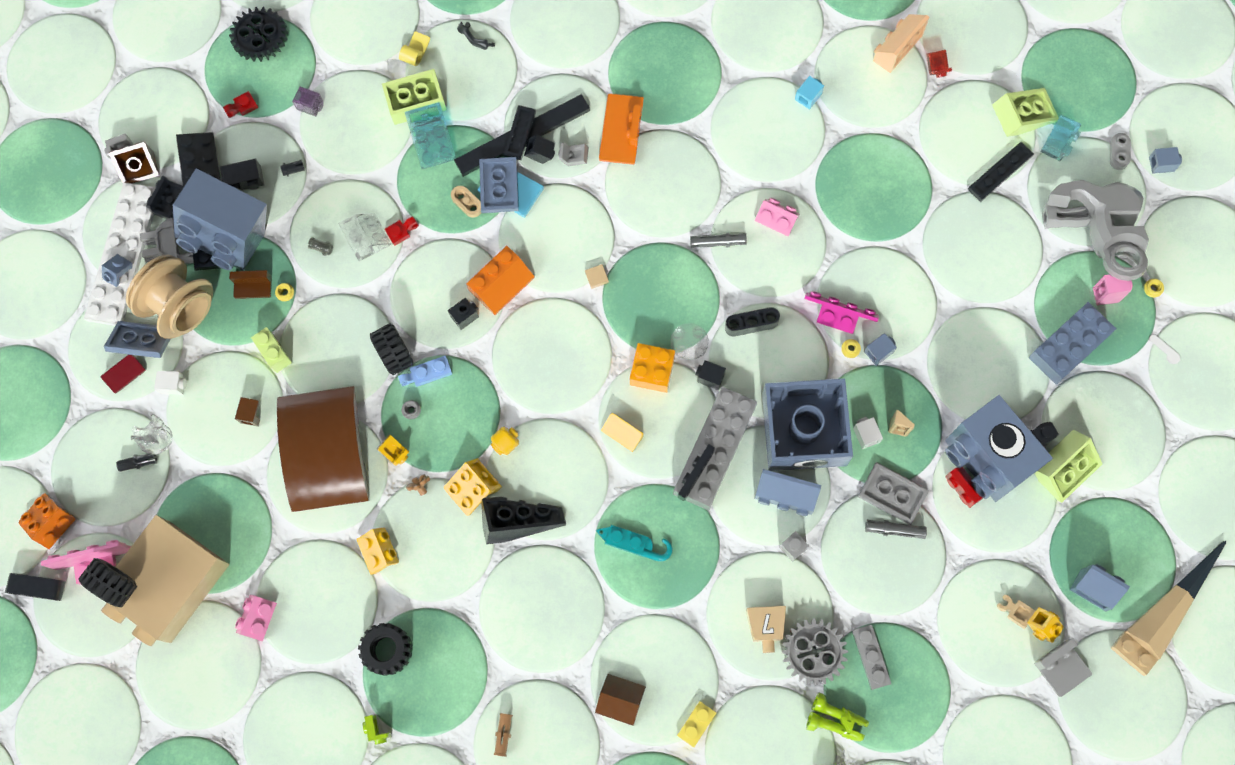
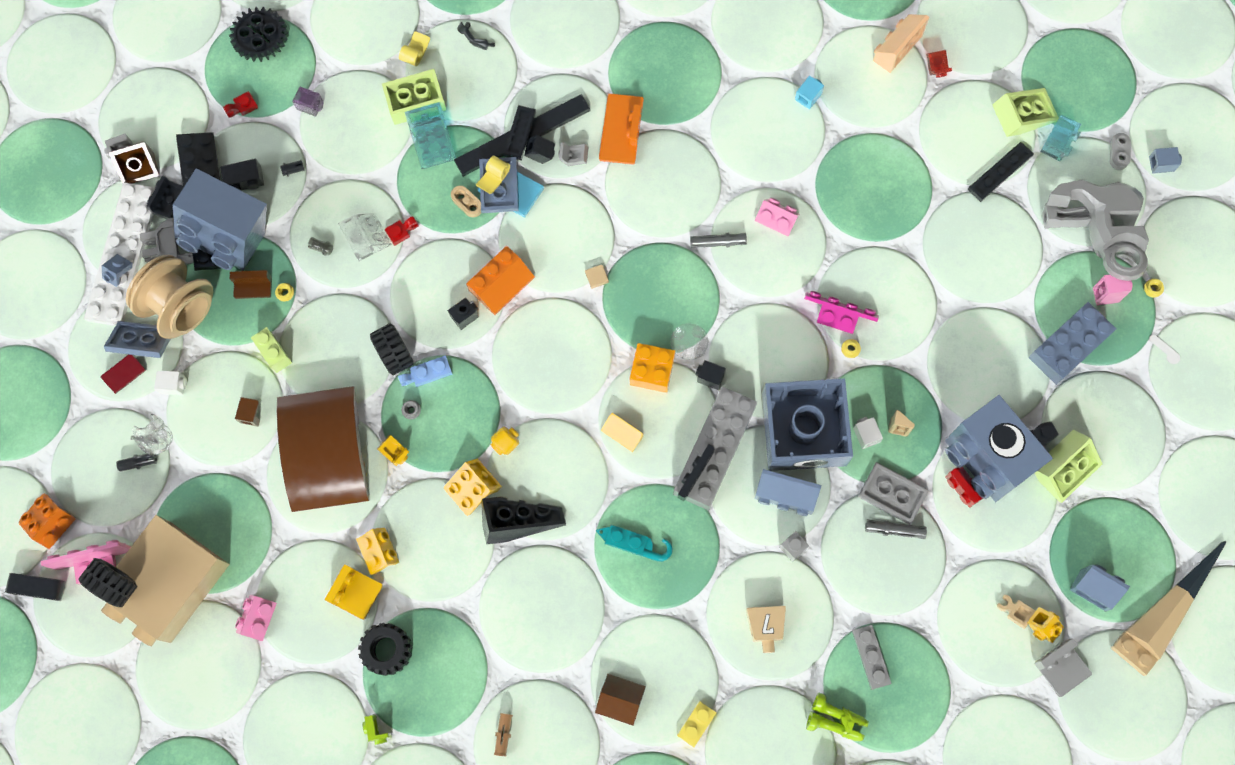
(353, 592): none -> yellow bracket
(418, 484): medium nougat plant -> none
(495, 174): none -> light yellow panel
(745, 328): black beam -> none
(820, 670): light grey gear -> none
(880, 349): sand blue brick -> none

